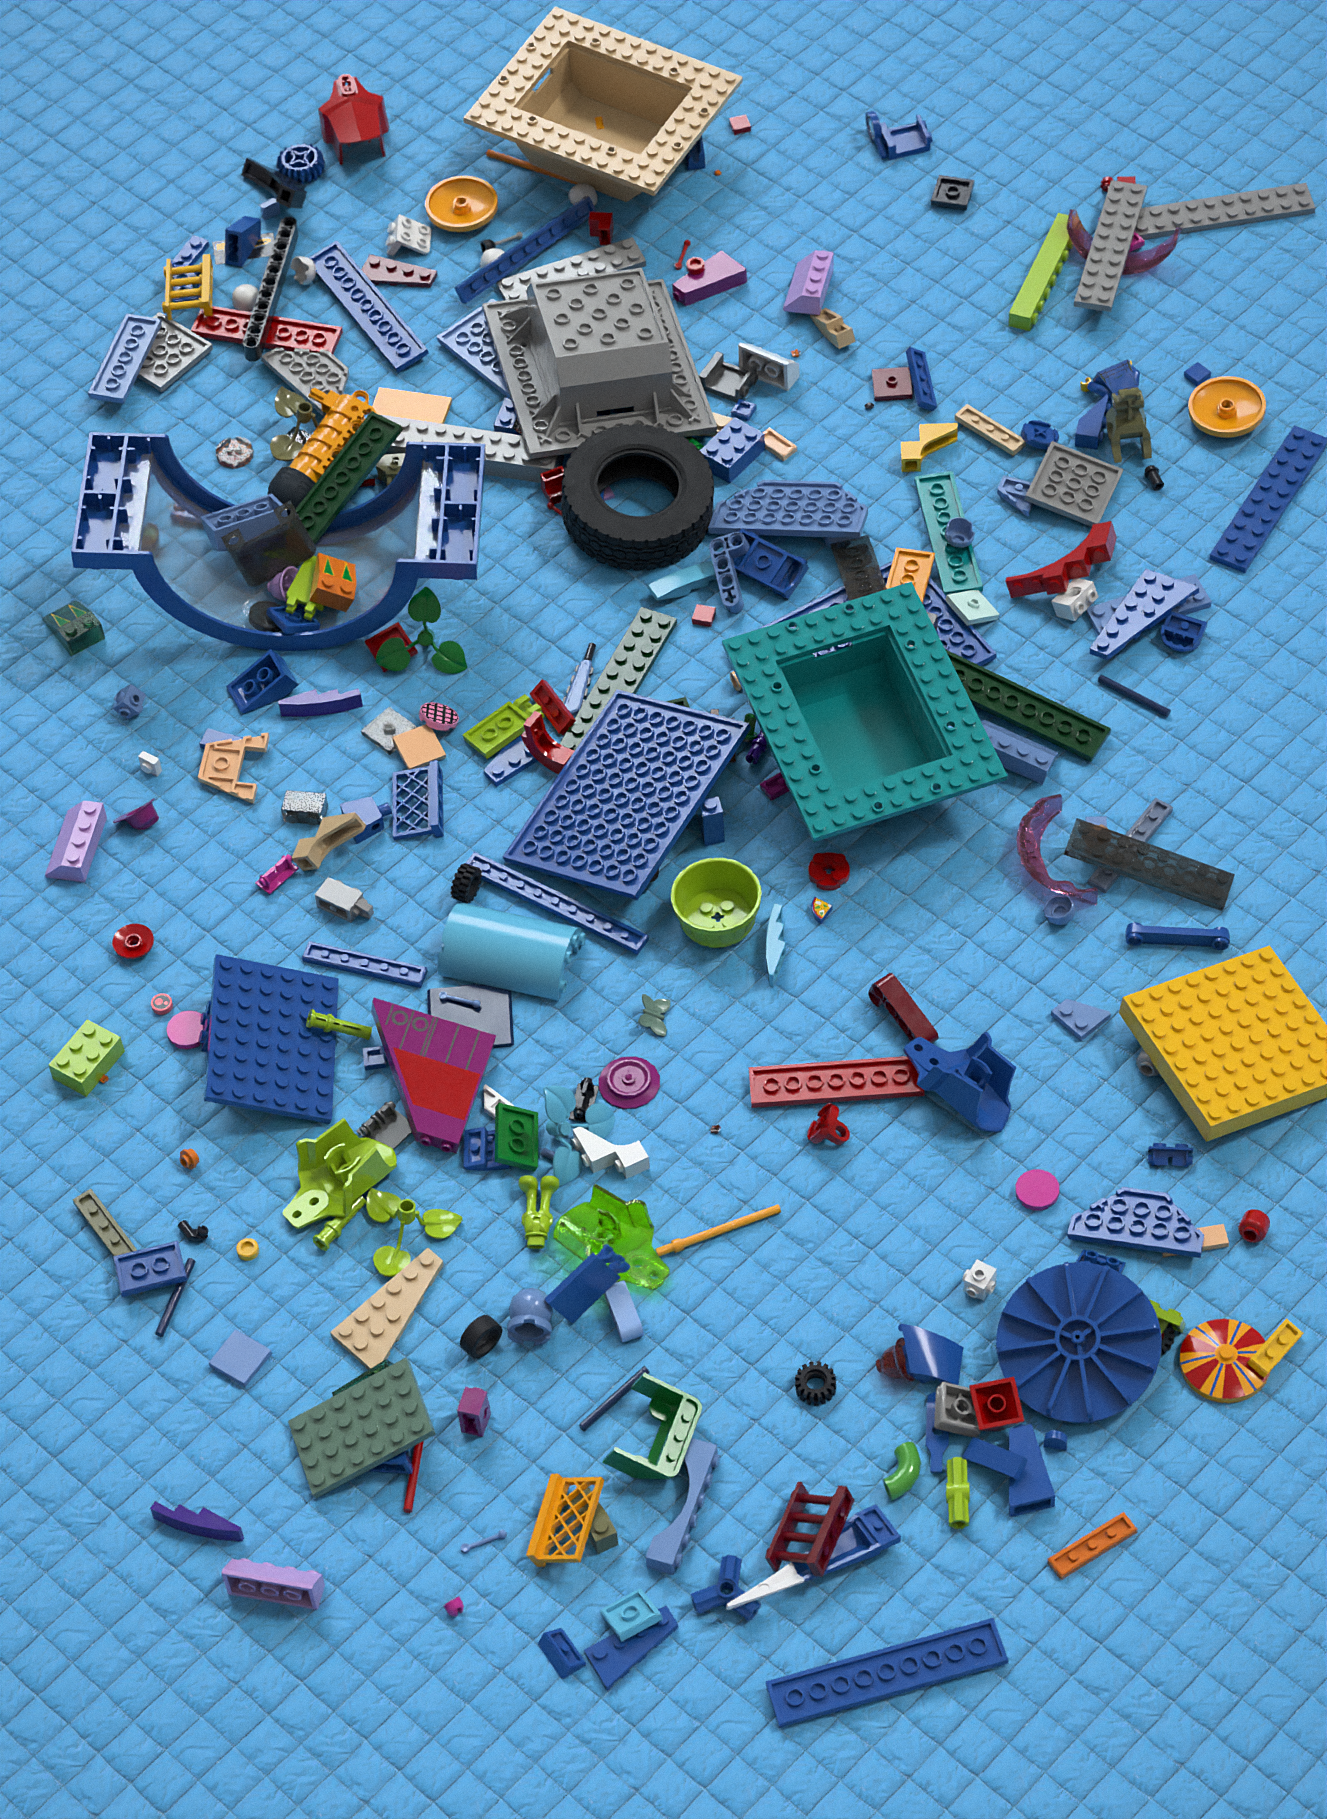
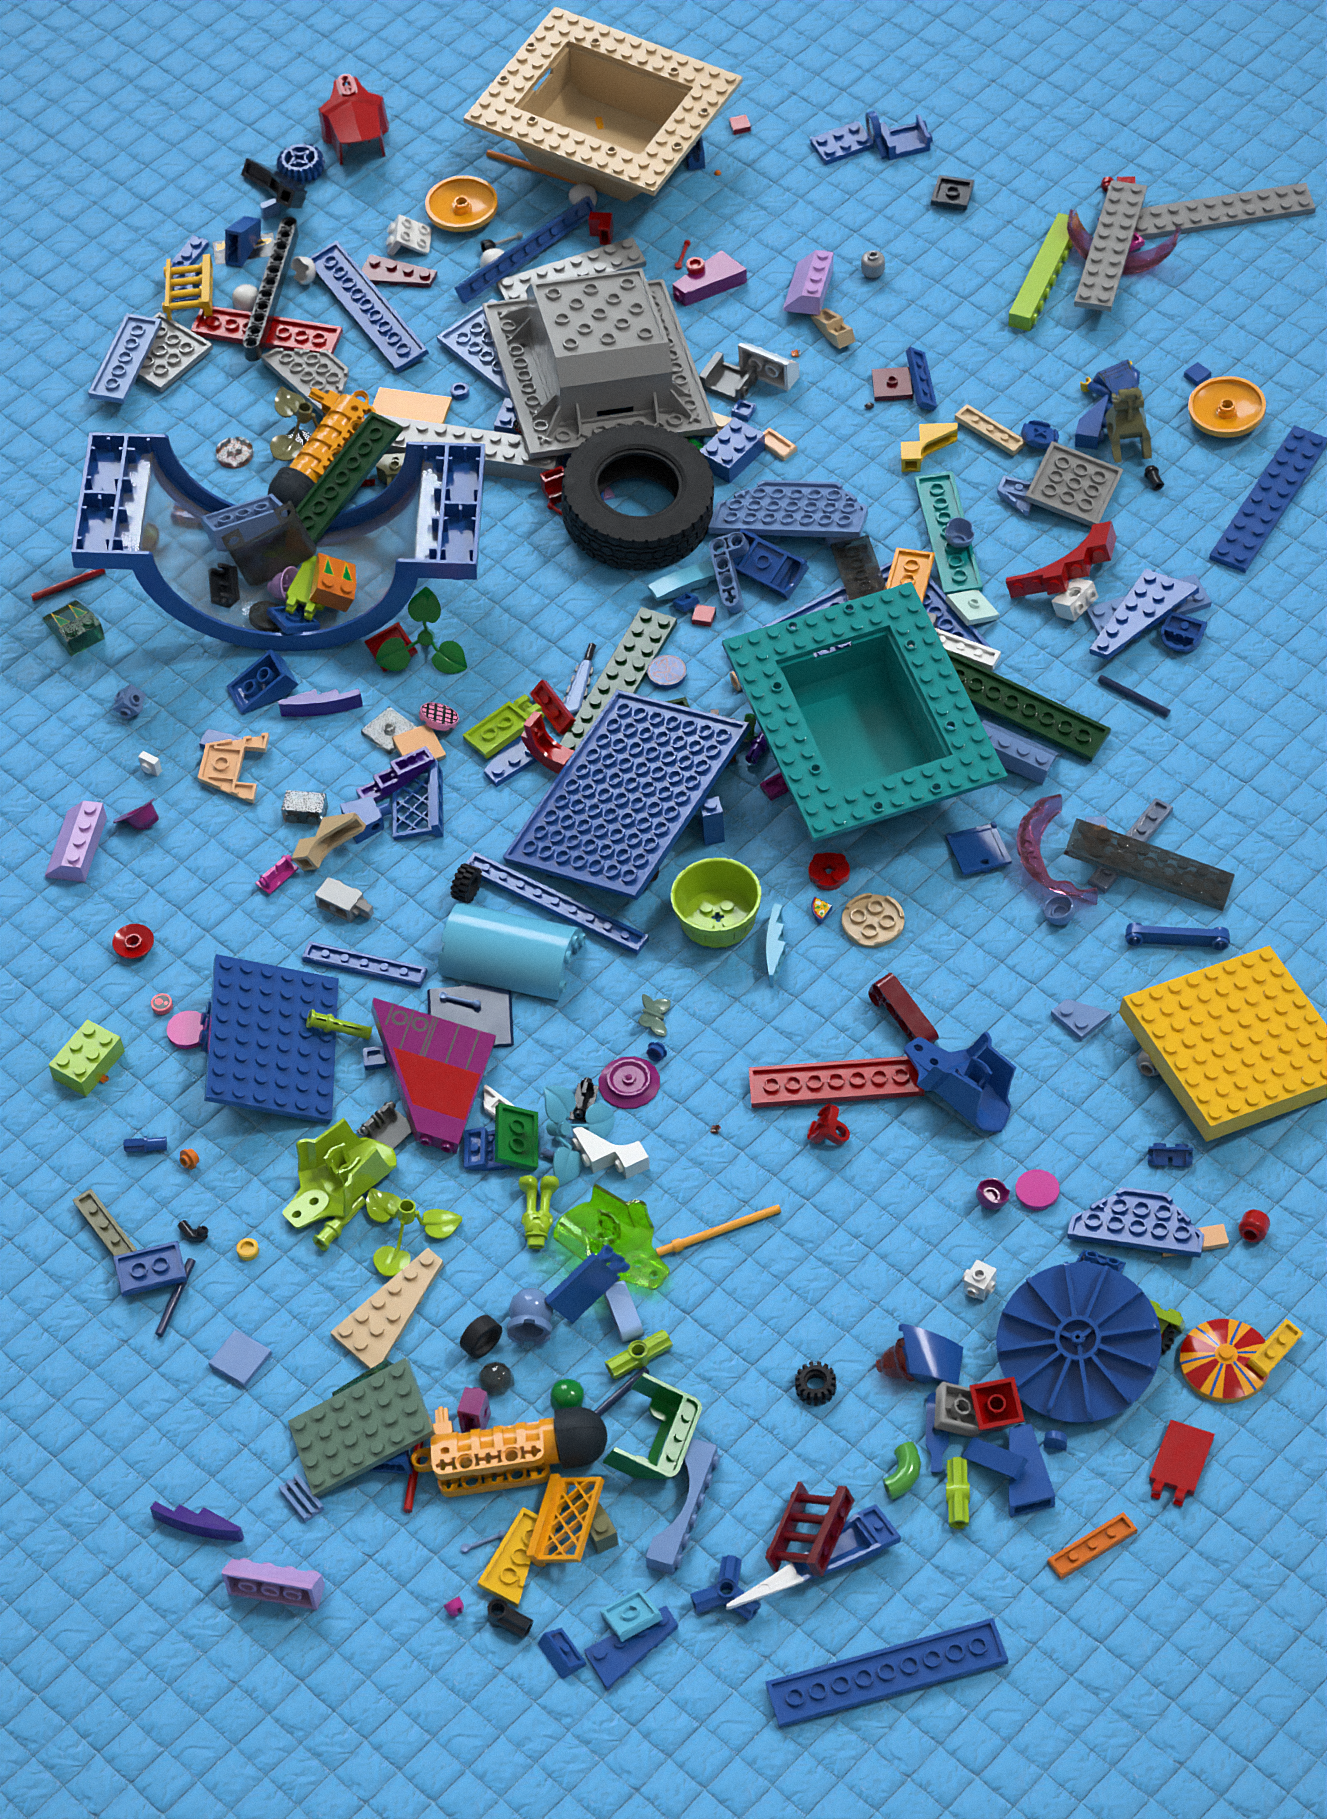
(66, 584): none -> red bar
(145, 1144): none -> blue axle
(224, 585): none -> black hinge
(290, 1484): none -> medium blue tile
(401, 772): none -> dark purple slope
(459, 391): none -> blue tile
(496, 1378): none -> clear smoke hair
(510, 1565): none -> yellow wing
(510, 1619): none -> black piece
(566, 1394): none -> green hair
(571, 1438): none -> light orange piece
(627, 1360): none -> lime piece
(656, 1051): none -> blue plate
(667, 672): none -> tile
(685, 602): none -> blue tile
(842, 143): none -> plate
(872, 920): none -> tan tile
(873, 264): none -> light grey head
(970, 650): none -> white plate
(978, 845): none -> blue container
(992, 1194): none -> magenta hair
(1180, 1460): none -> red tile

